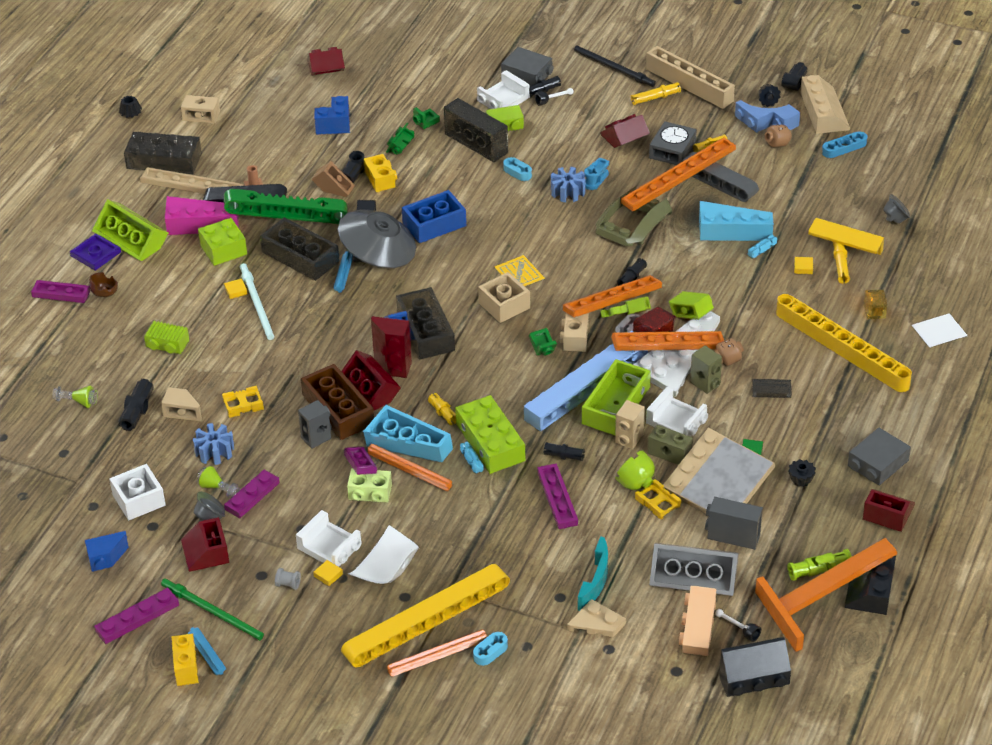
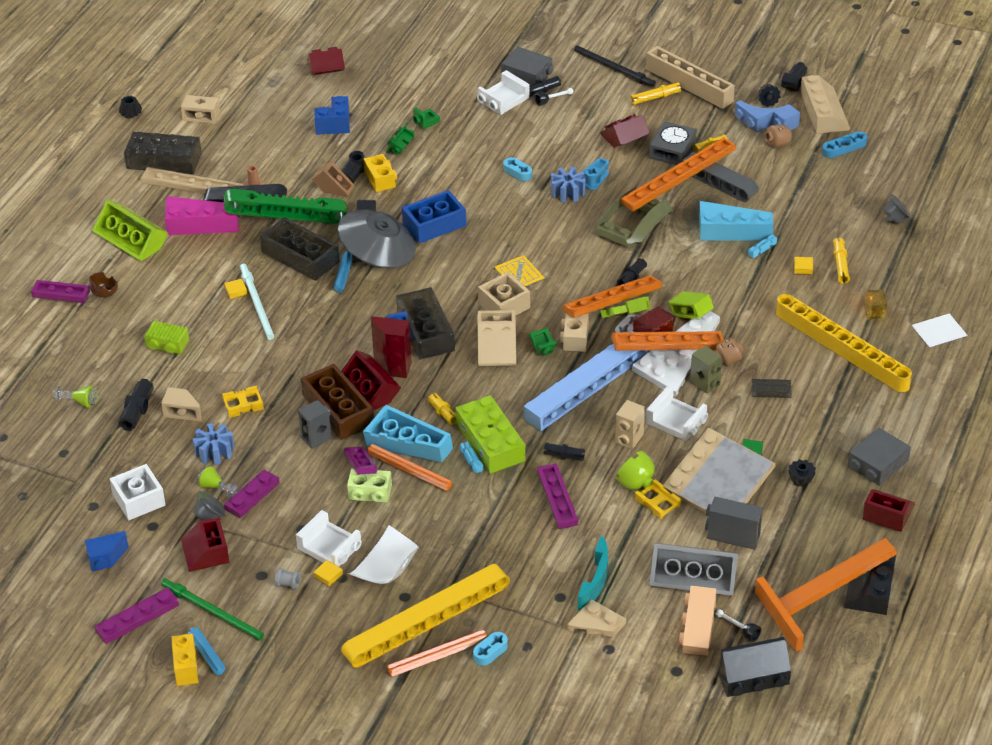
(95, 251): dark purple tile -> none
(222, 241): lime brick -> none
(476, 130): clear smoke brick -> none
(496, 338): none -> tan slope
(510, 116): lime brick -> none
(620, 383): lime piece -> none
(669, 444): olive brick -> none
(817, 565): lime piece -> none
(847, 236): yellow panel -> none

